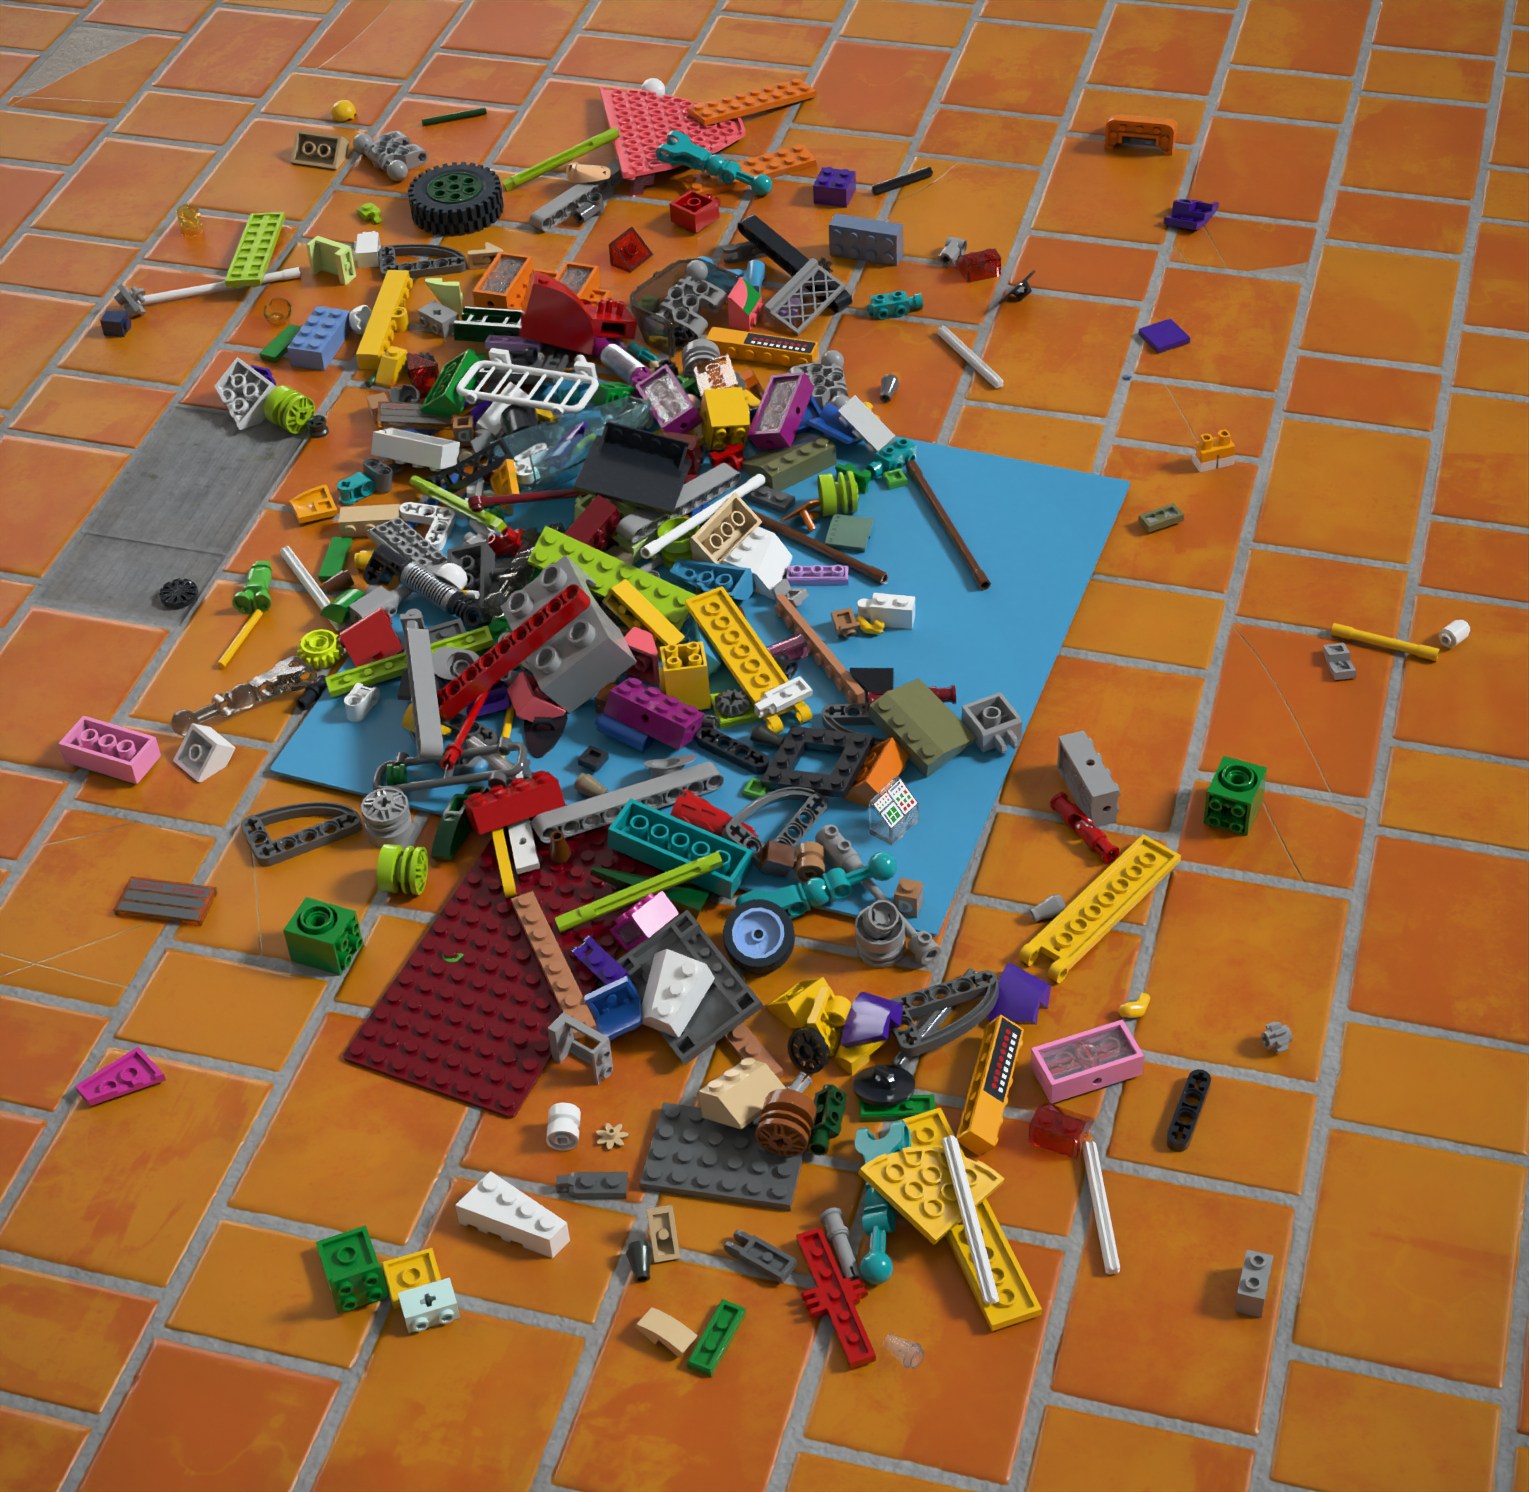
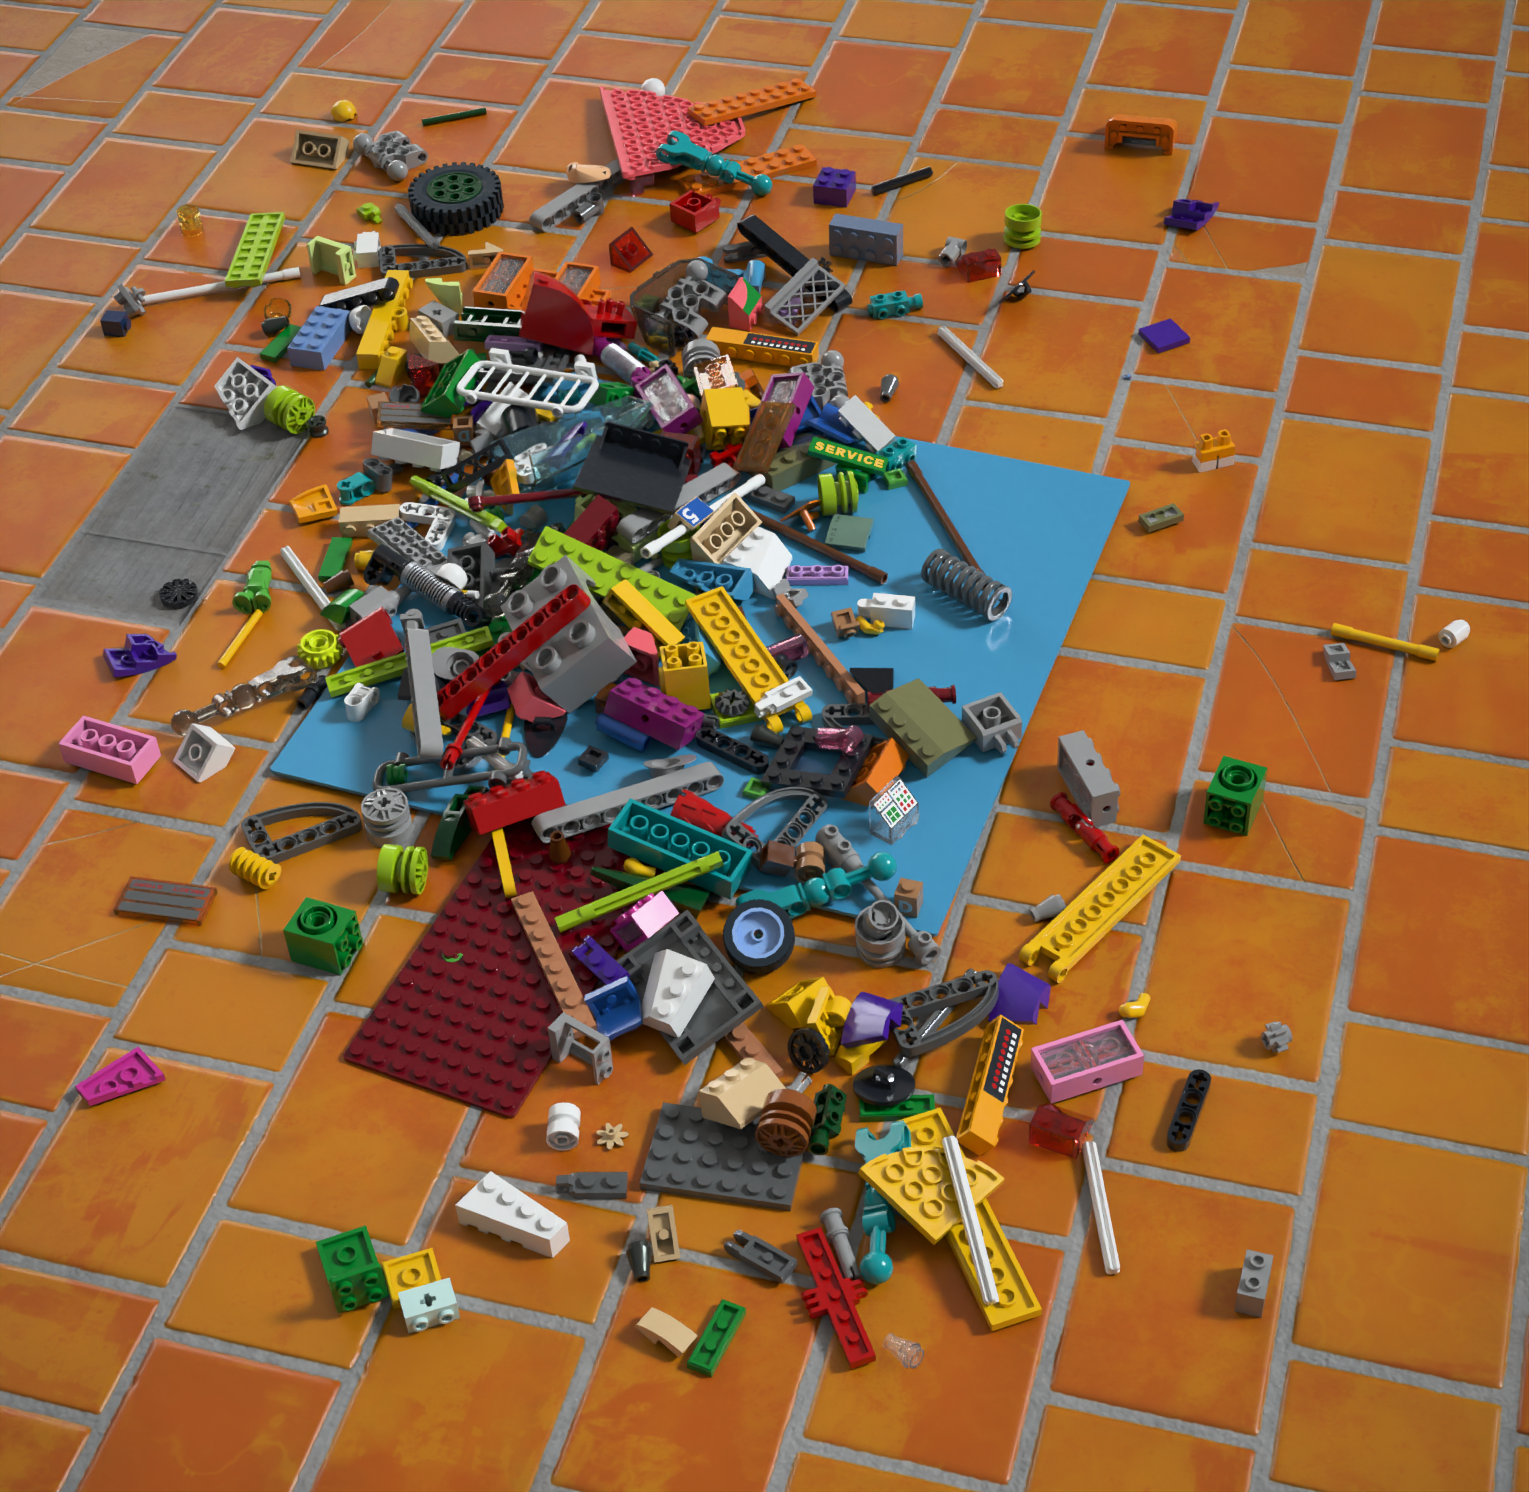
(138, 656): none -> dark purple slope
(254, 868): none -> yellow piece
(274, 325): none -> pearl dark grey cone
(365, 294): none -> black beam
(417, 227): none -> dark grey axle
(430, 341): none -> tan slope
(523, 846): white tile -> none
(533, 517): none -> light grey brick
(561, 159): lime piece -> none
(589, 786): dark tan cone -> none
(635, 867): none -> yellow arm
(691, 514): none -> panel
(764, 436): none -> clear orange tile
(839, 738): none -> clear pink piece
(848, 456): none -> green tile
(963, 595): none -> dark grey piece
(1022, 226): none -> lime wheel

